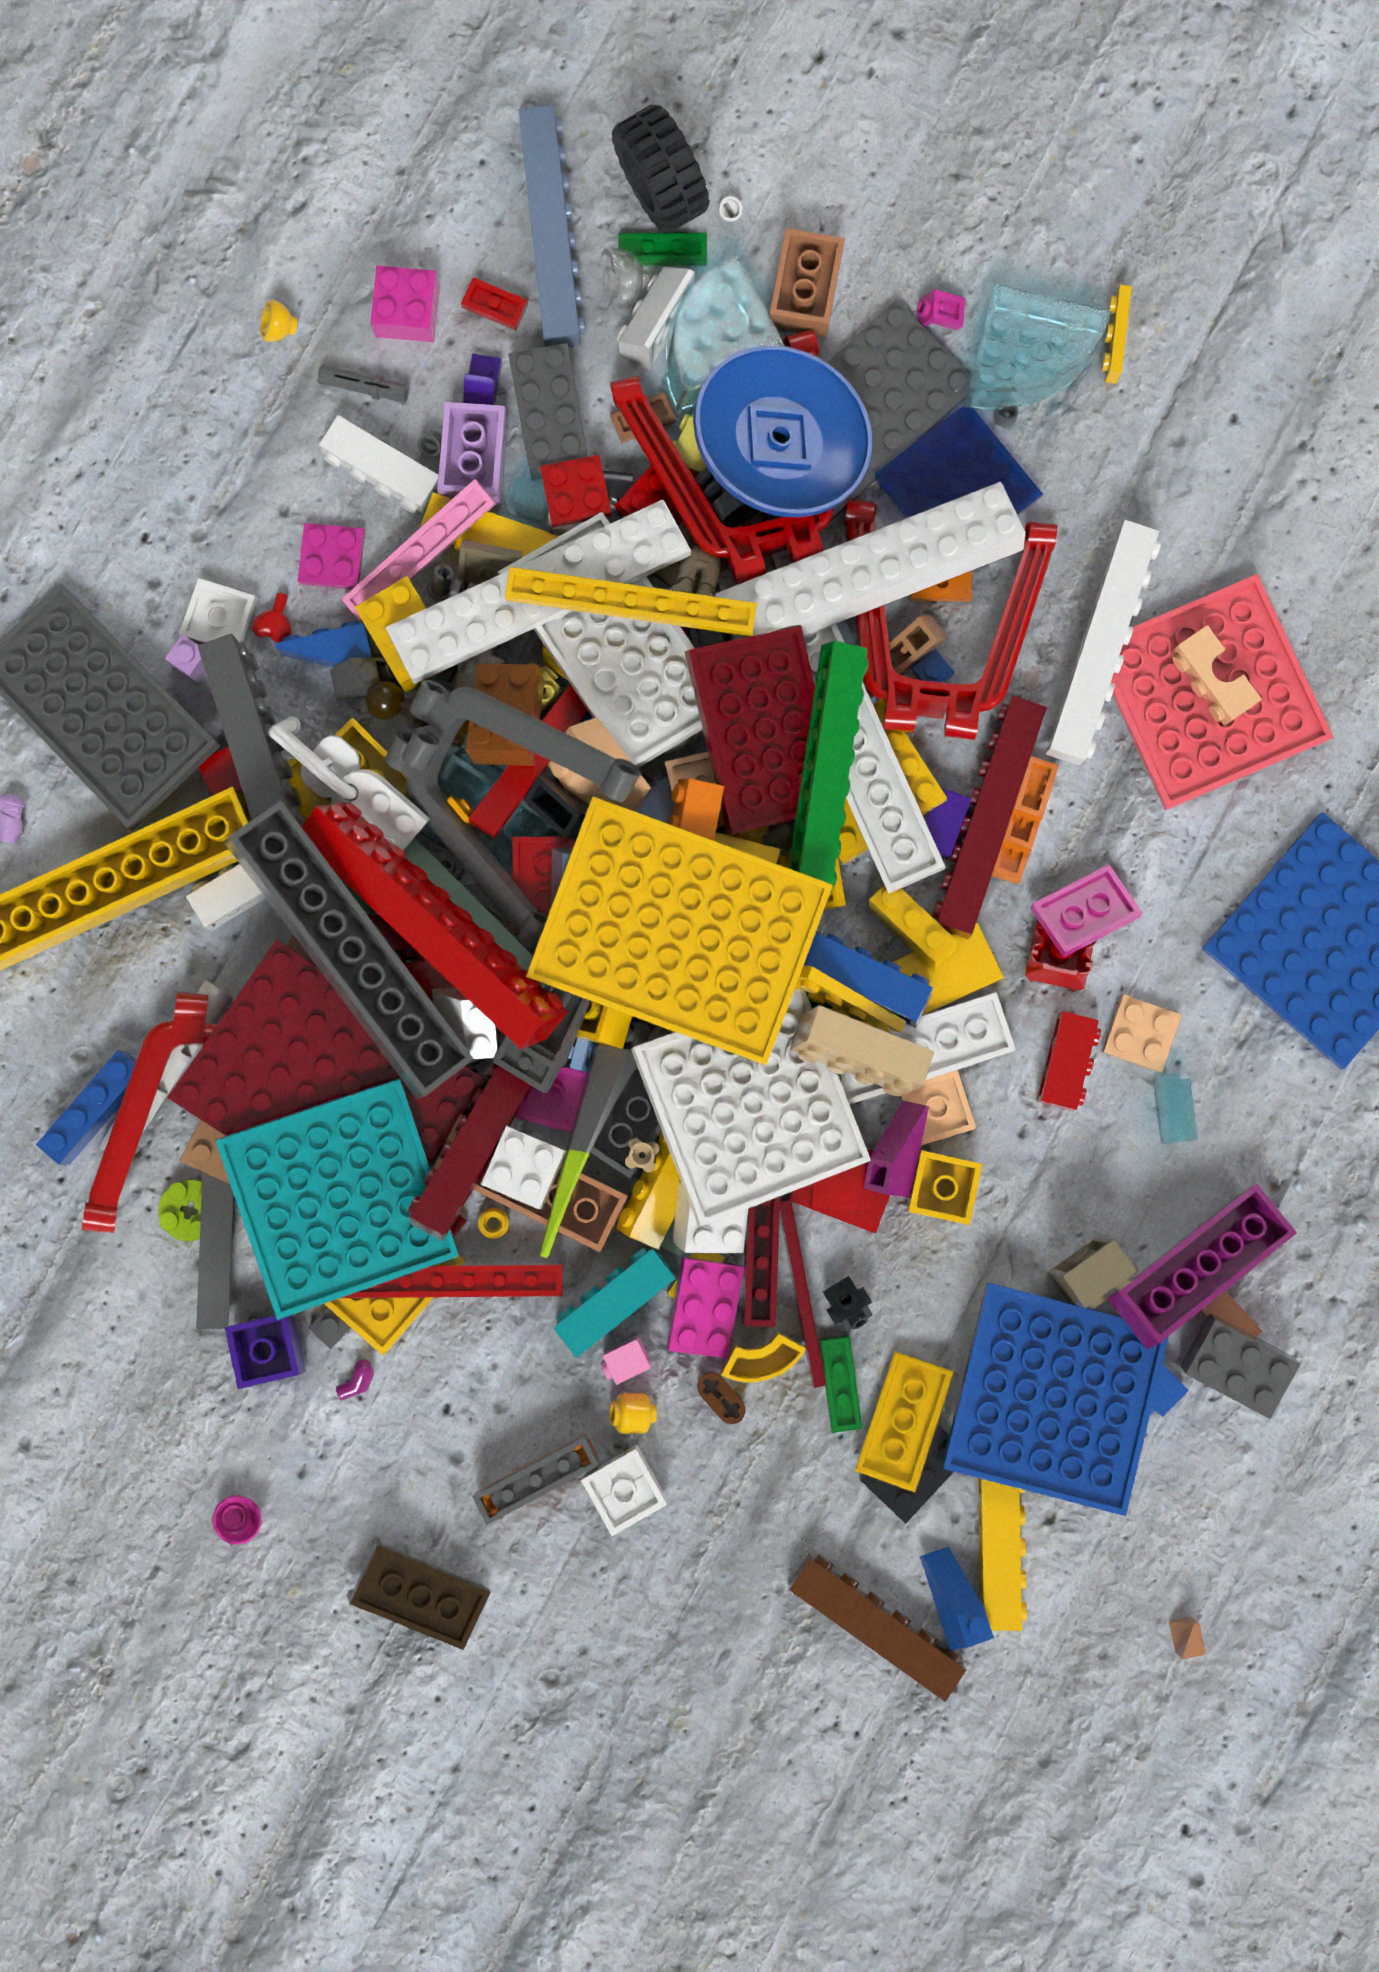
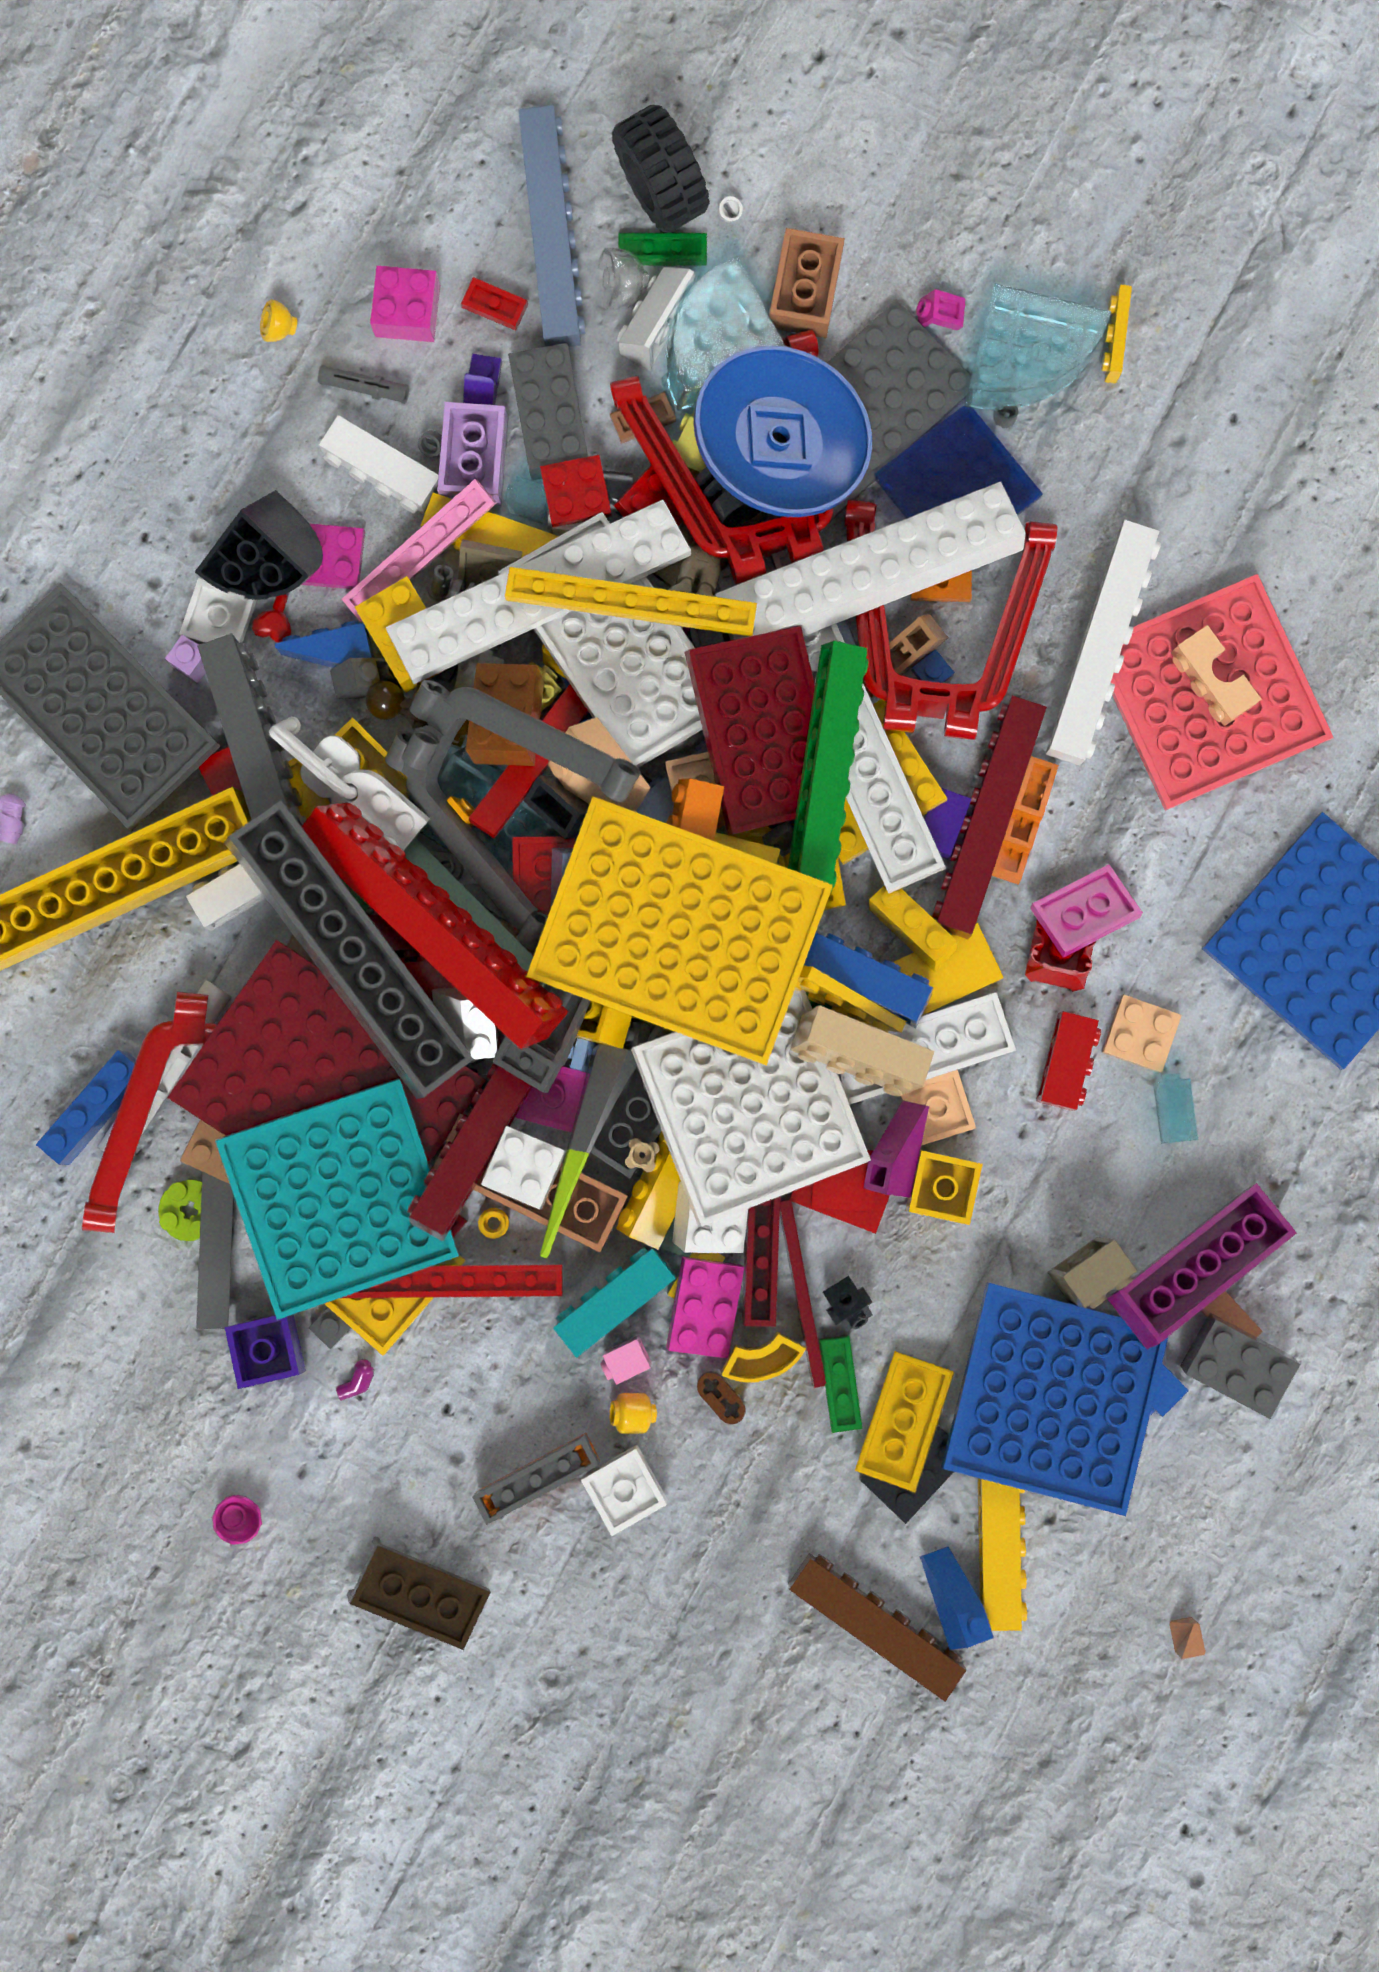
(263, 551): none -> black brick

